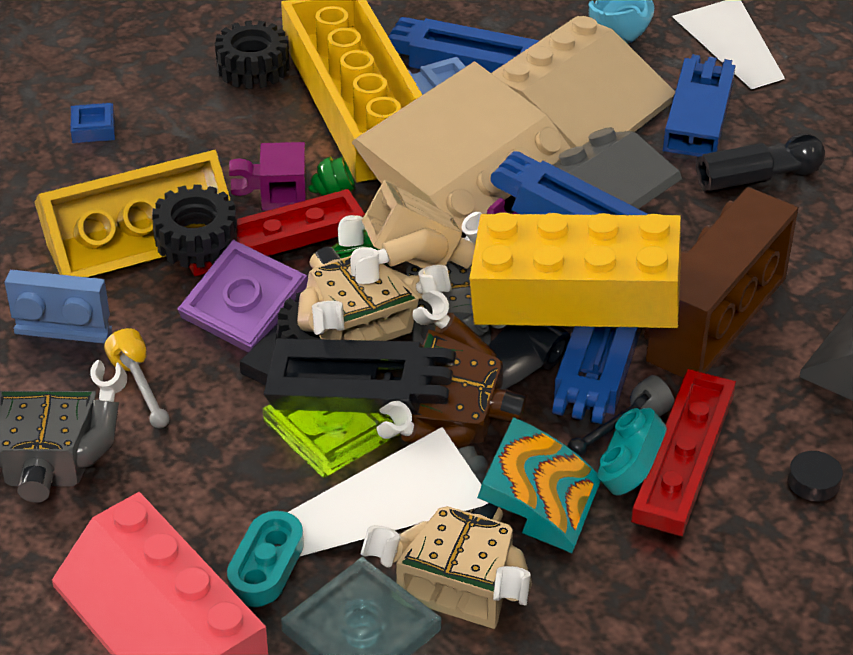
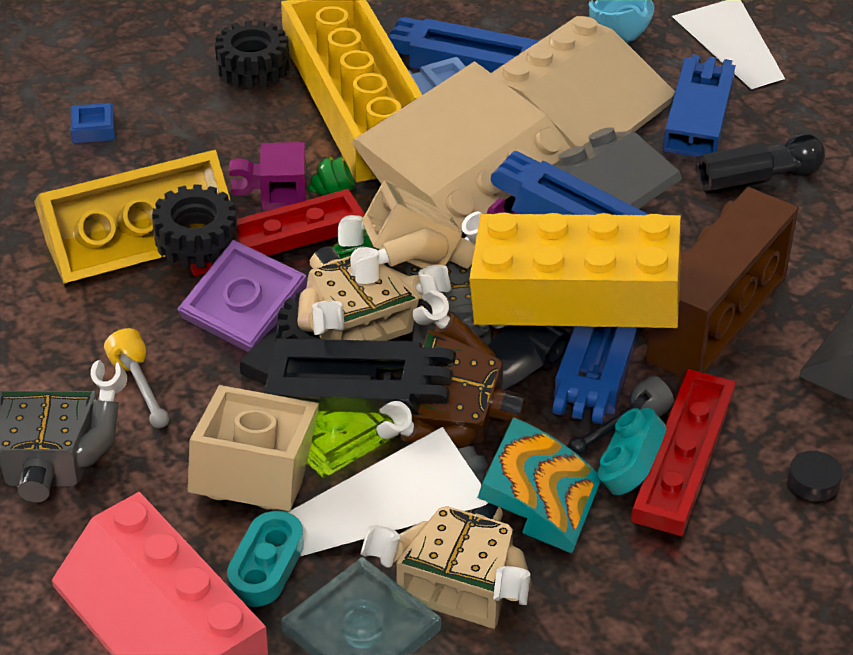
(58, 306): medium blue plate -> none
(251, 448): none -> tan slope

